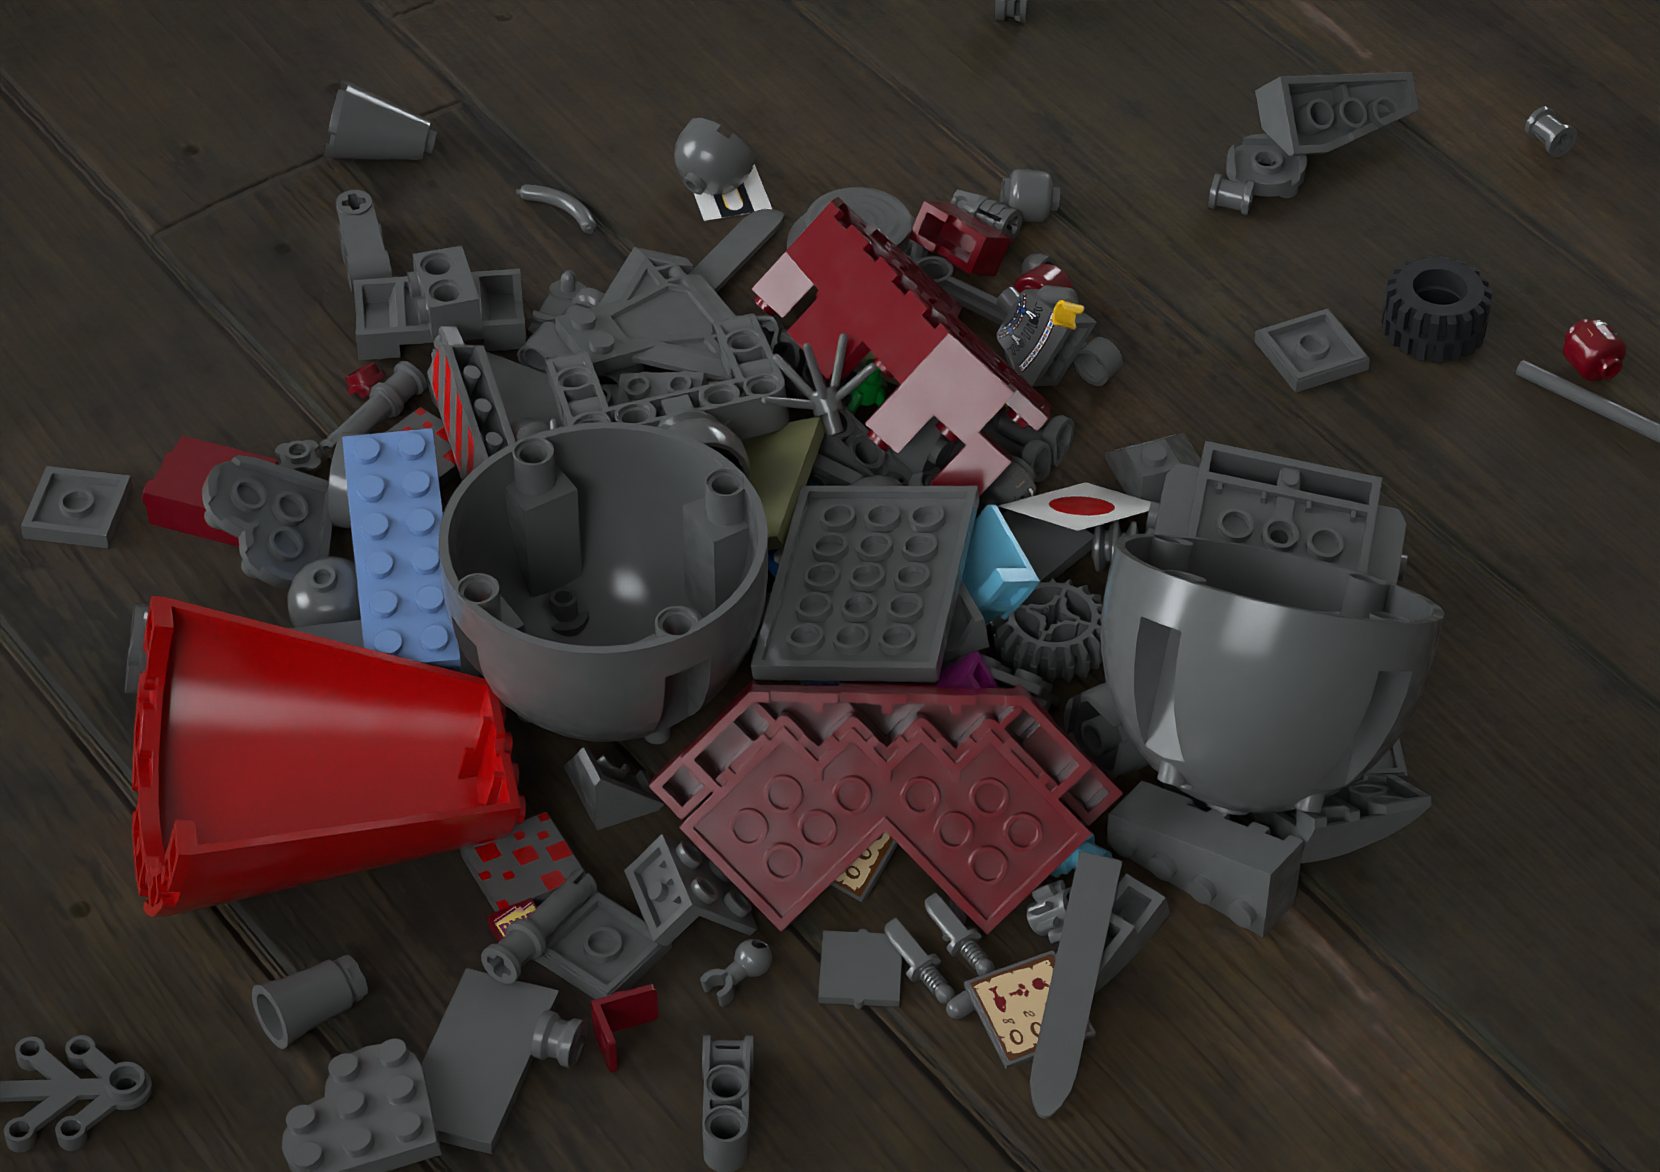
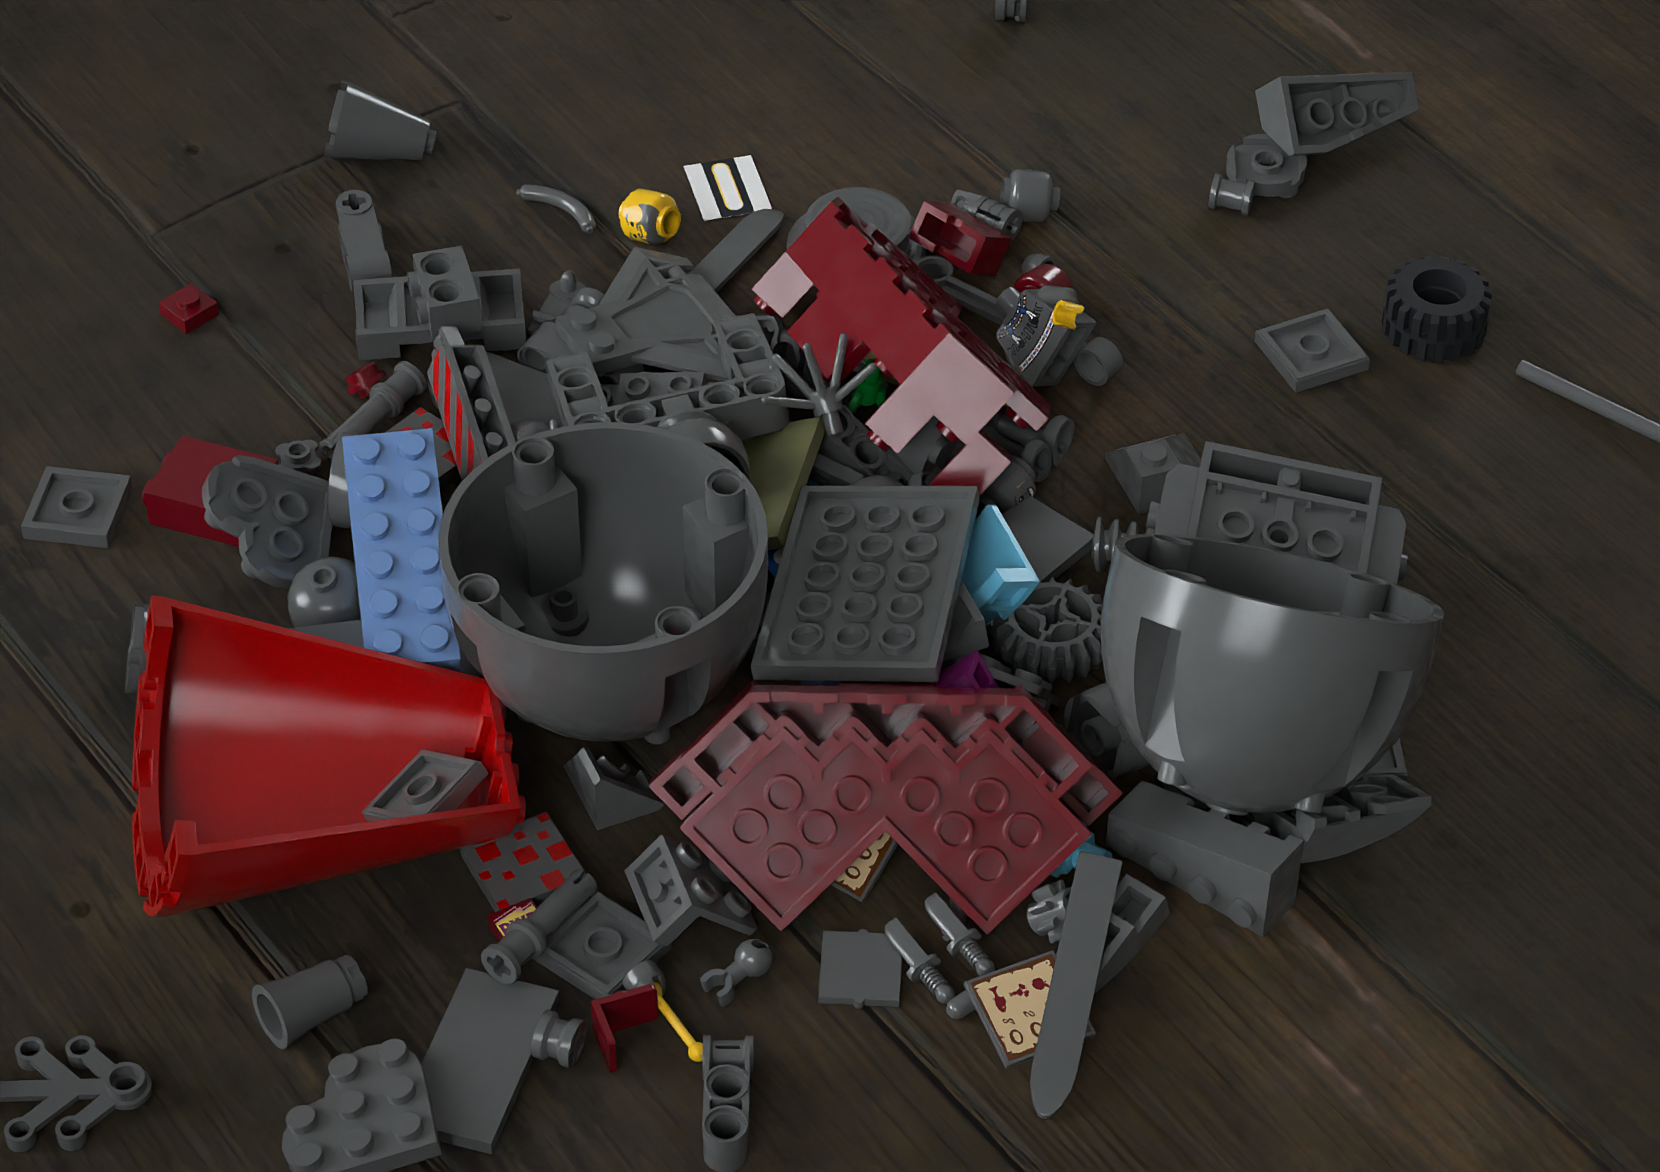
(188, 308): none -> dark red plate
(427, 785): none -> dark grey tile
(649, 216): none -> yellow head
(649, 973): none -> hinge
(710, 159): dark grey cylinder -> none
(1080, 506): white sticker -> none
(1551, 131): dark grey bush -> none
(1594, 350): dark red head -> none

